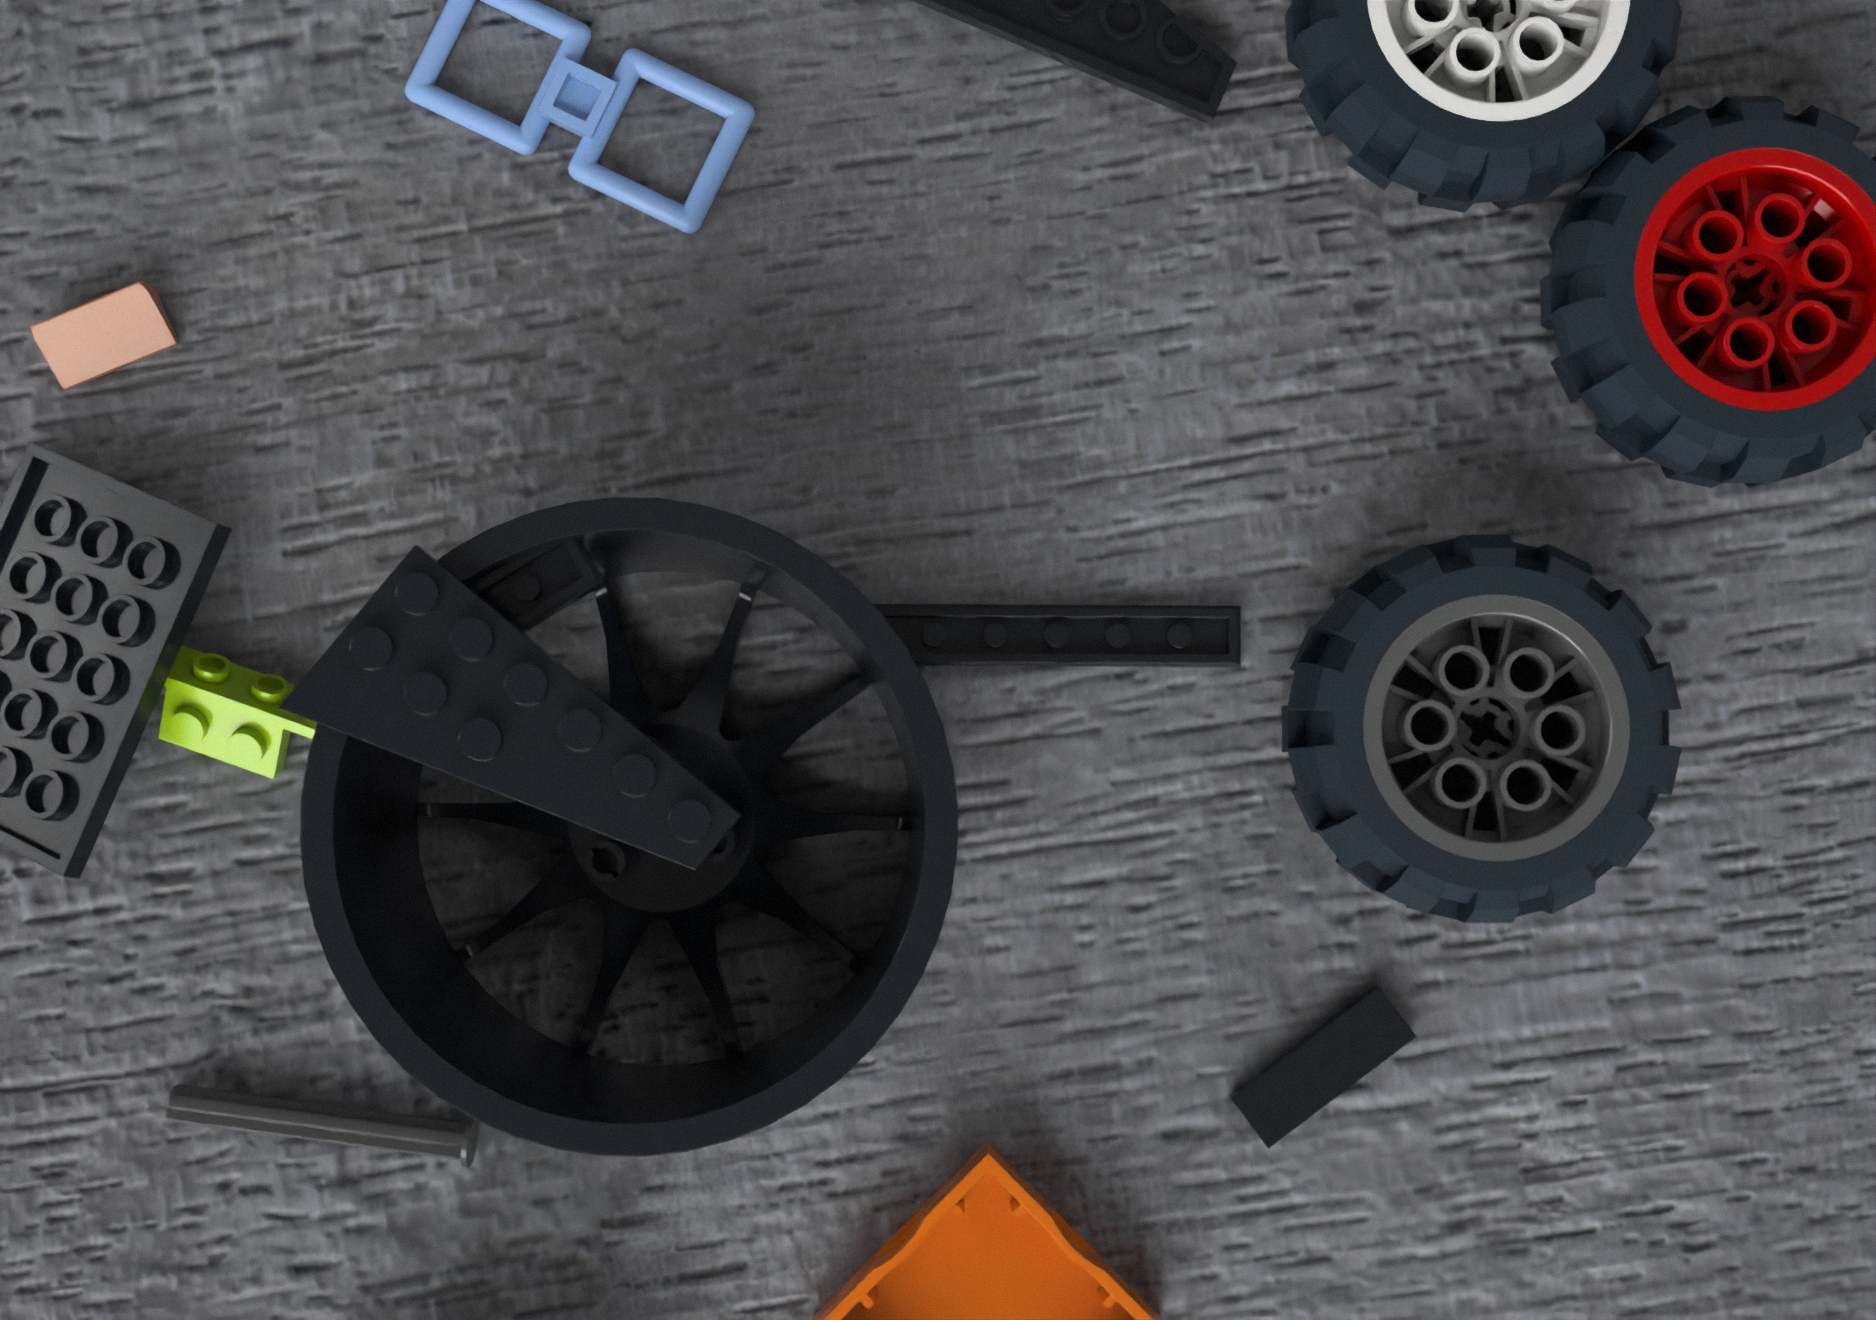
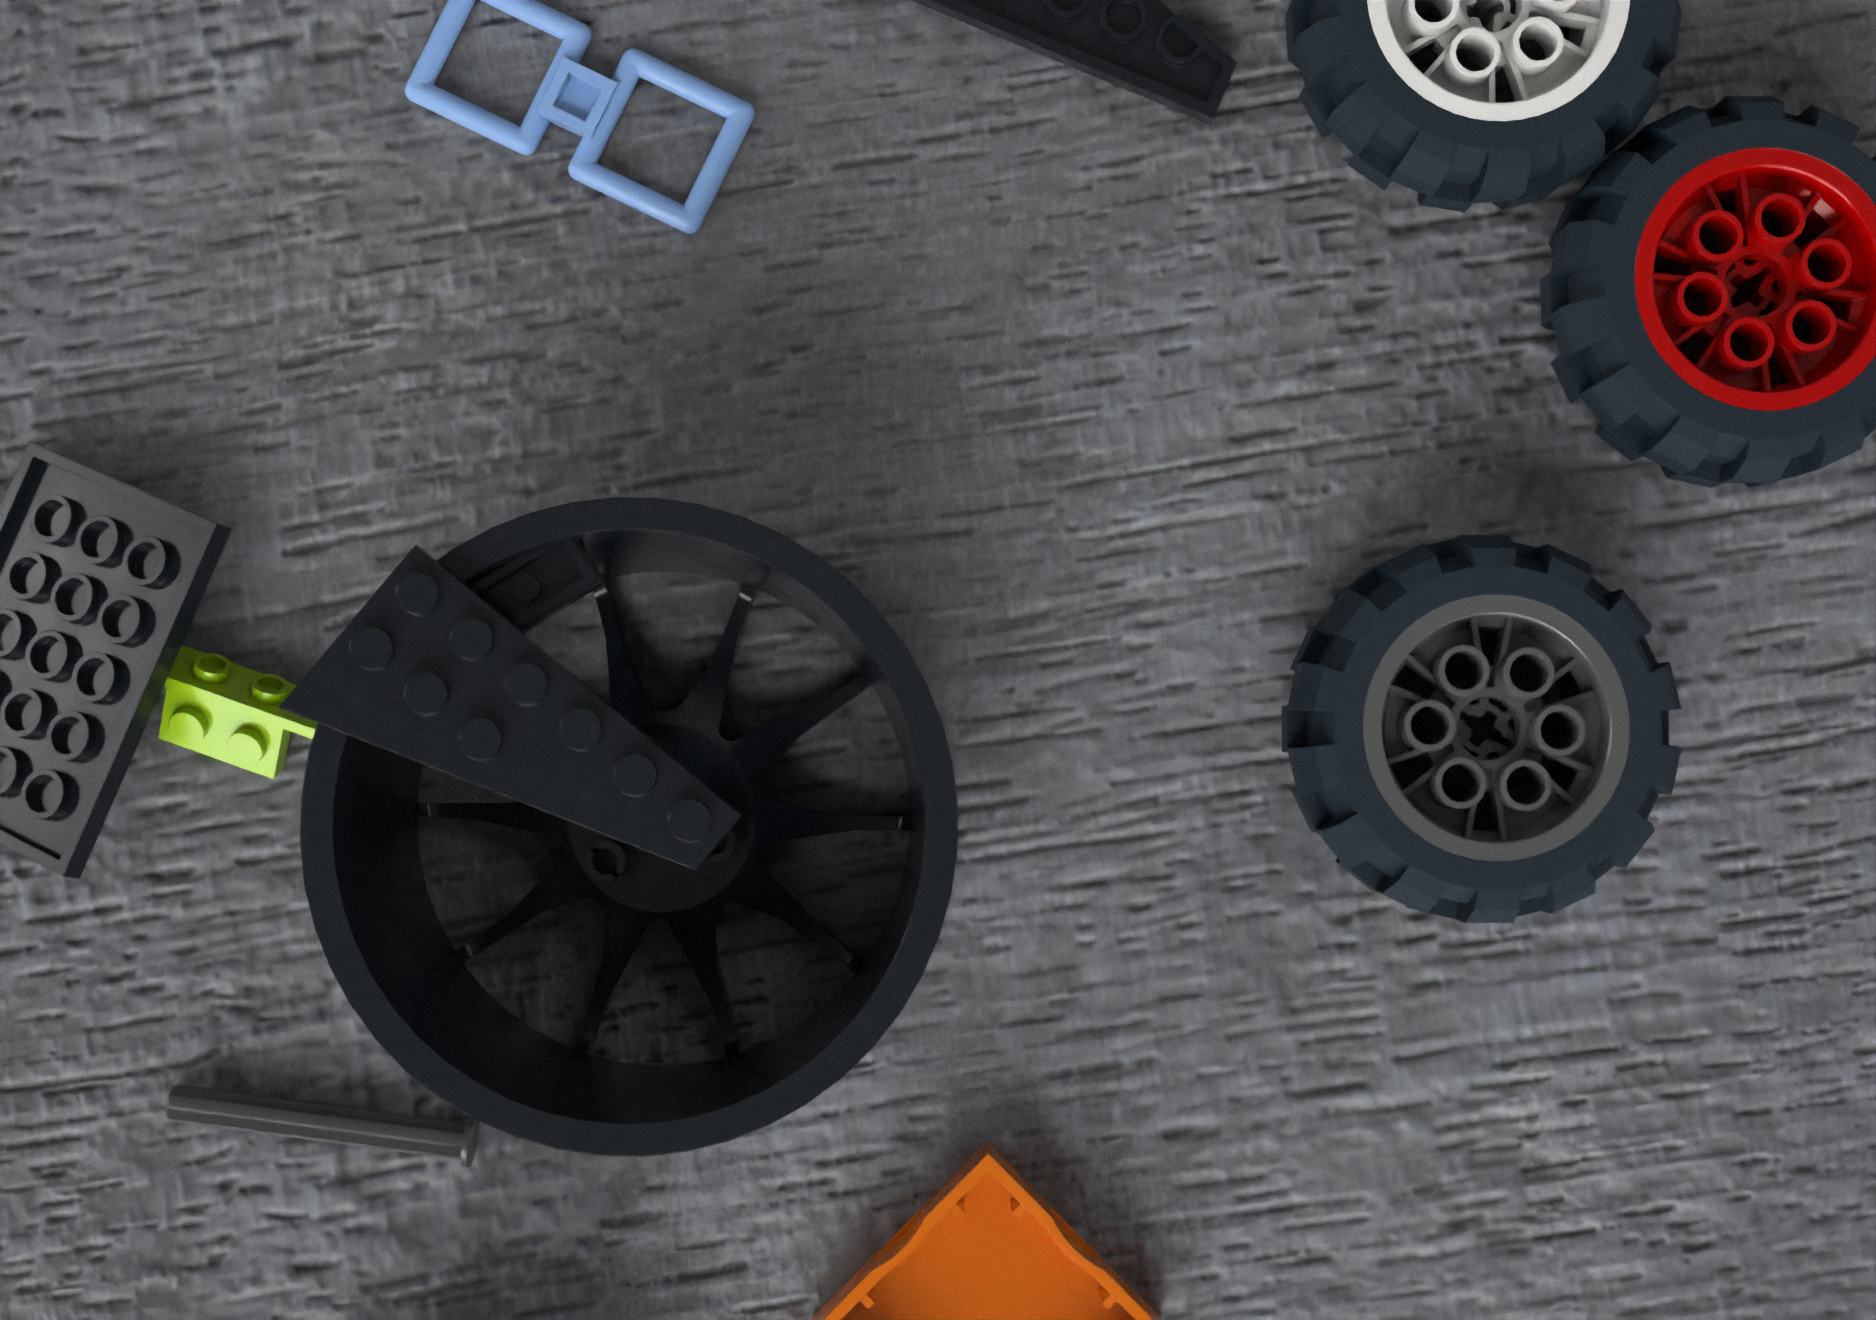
(105, 334): slope -> none
(1068, 635): black tile -> none
(1322, 1066): black tile -> none

